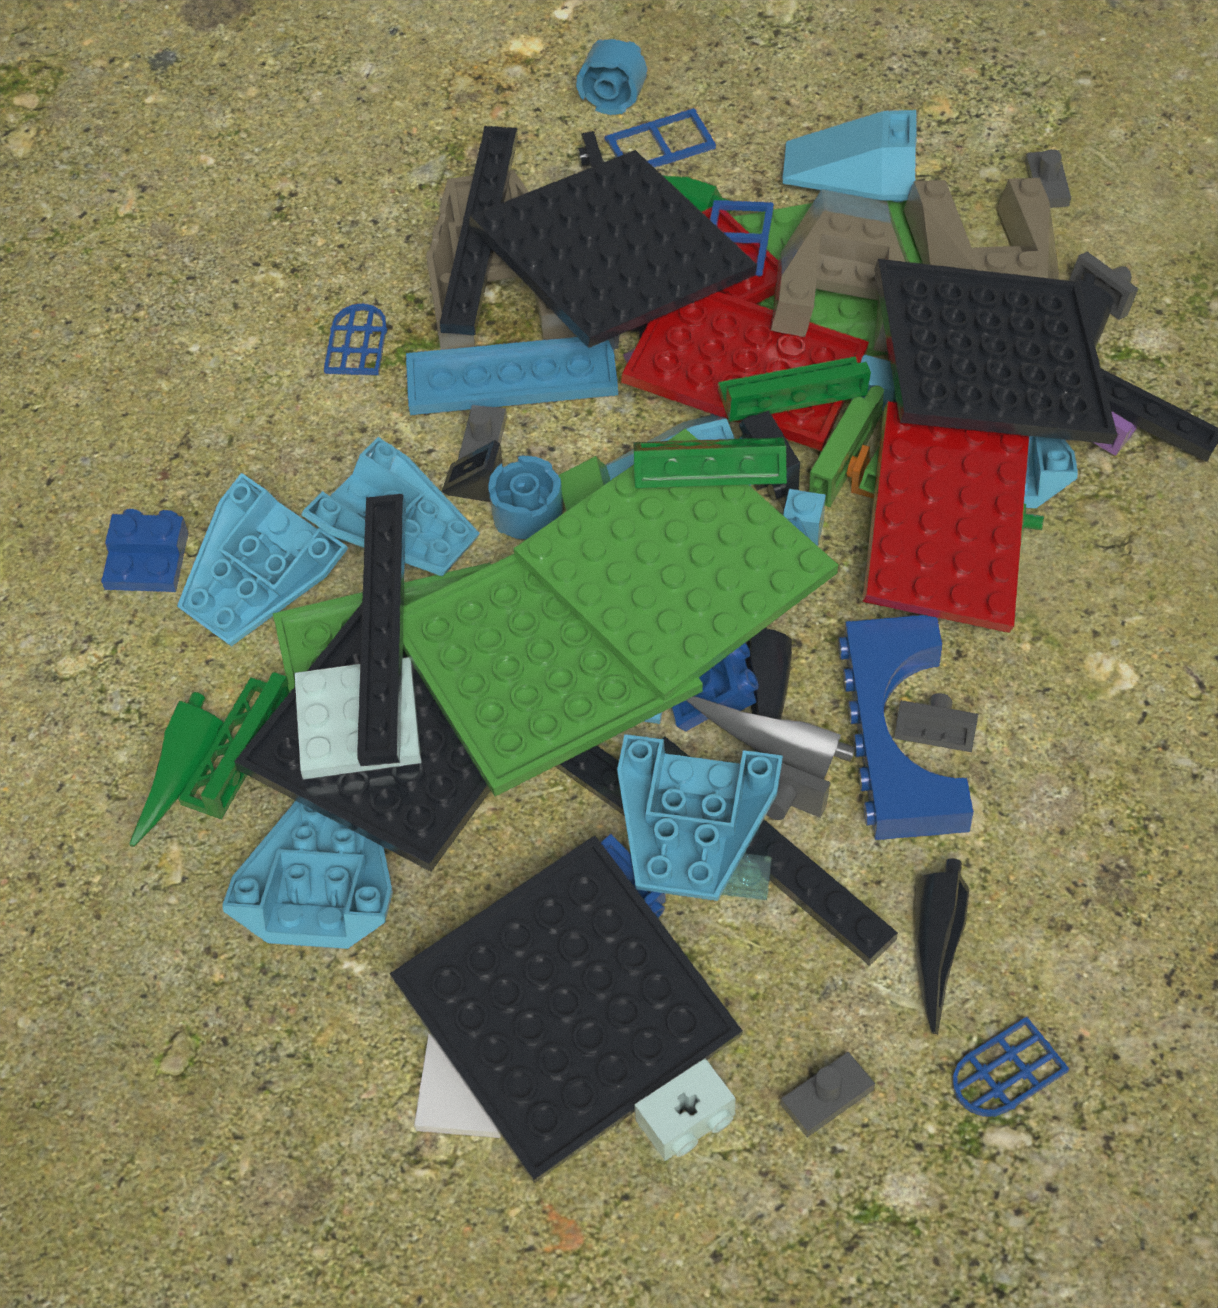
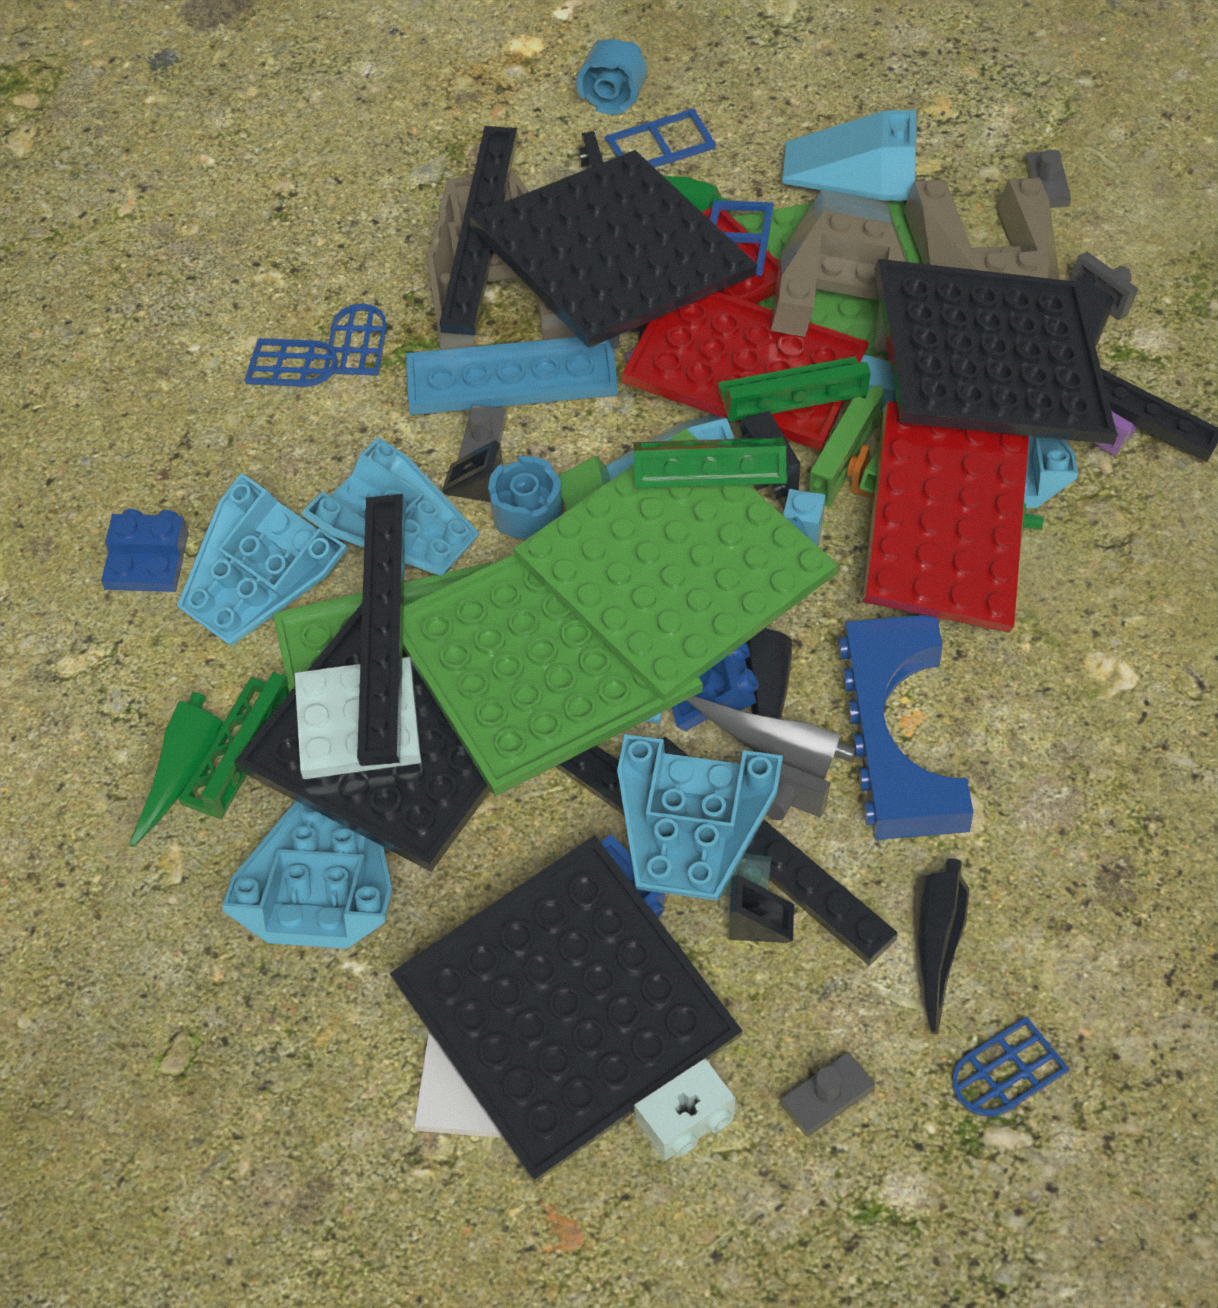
(282, 354): none -> blue window
(759, 913): none -> black slope
(936, 724): dark grey tile -> none

